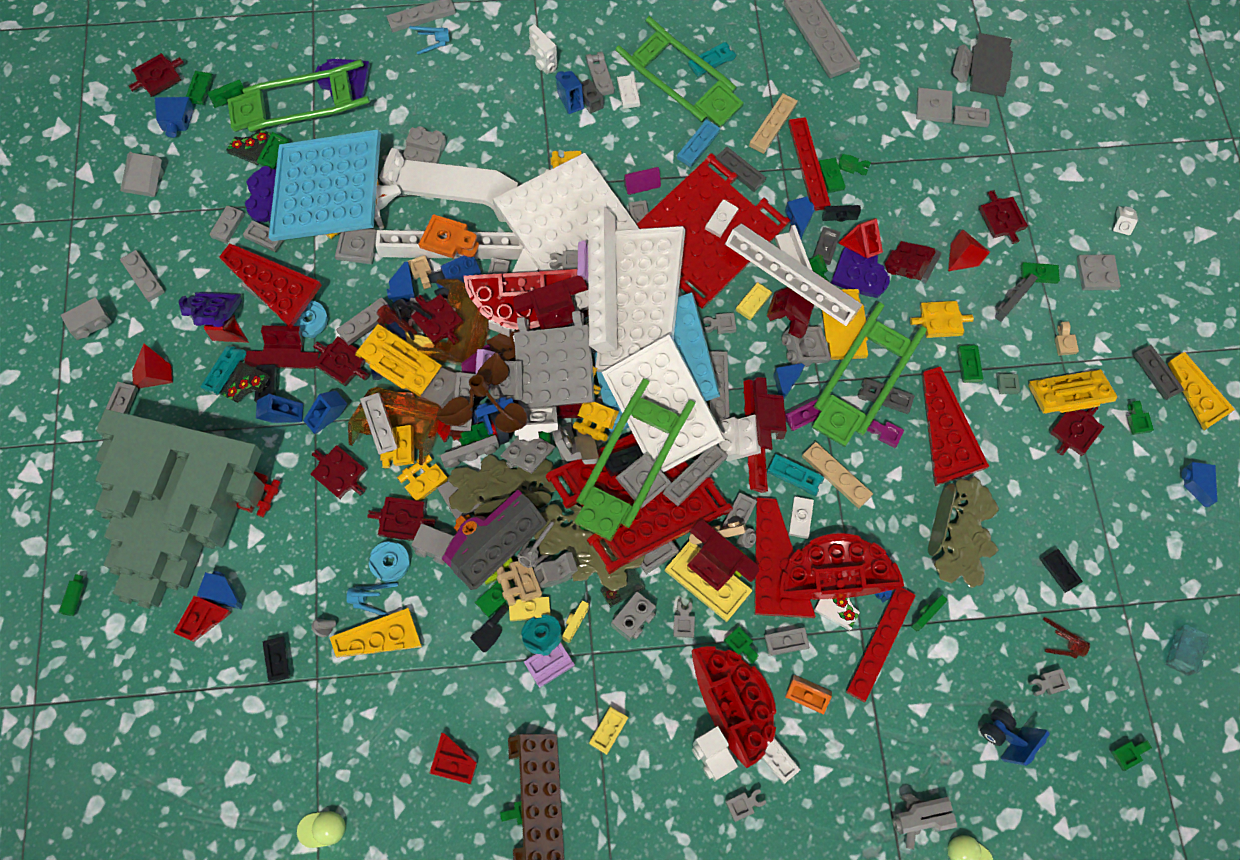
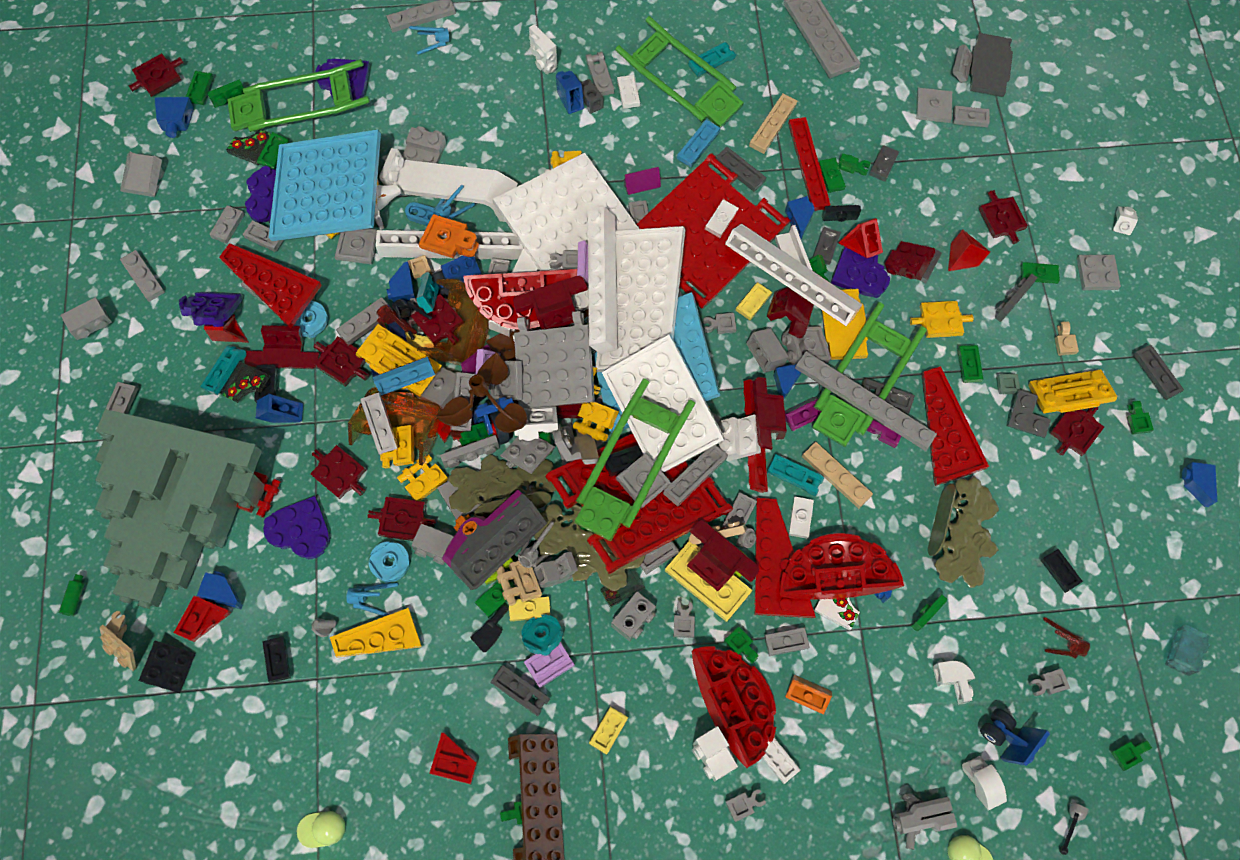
(112, 641): none -> tan plate
(151, 369): red slope -> none
(167, 667): none -> black hinge
(298, 528): none -> dark purple plate
(324, 411): blue slope -> none
(404, 376): none -> dark azure plate
(424, 213): none -> dark azure plate
(427, 293): none -> teal plate
(444, 210): none -> dark azure plant
(519, 690): none -> dark grey plate
(574, 621): light yellow plate -> none
(720, 406): light grey plate -> none
(767, 350): none -> light grey brick
(866, 401): none -> light grey plate
(880, 644): red plate -> none
(884, 163): none -> flat silver plate
(957, 674): none -> white brick
(987, 782): none -> white brick
(1023, 417): none -> dark grey plate
(1078, 813): none -> hinge
(1199, 391): yellow wing -> none

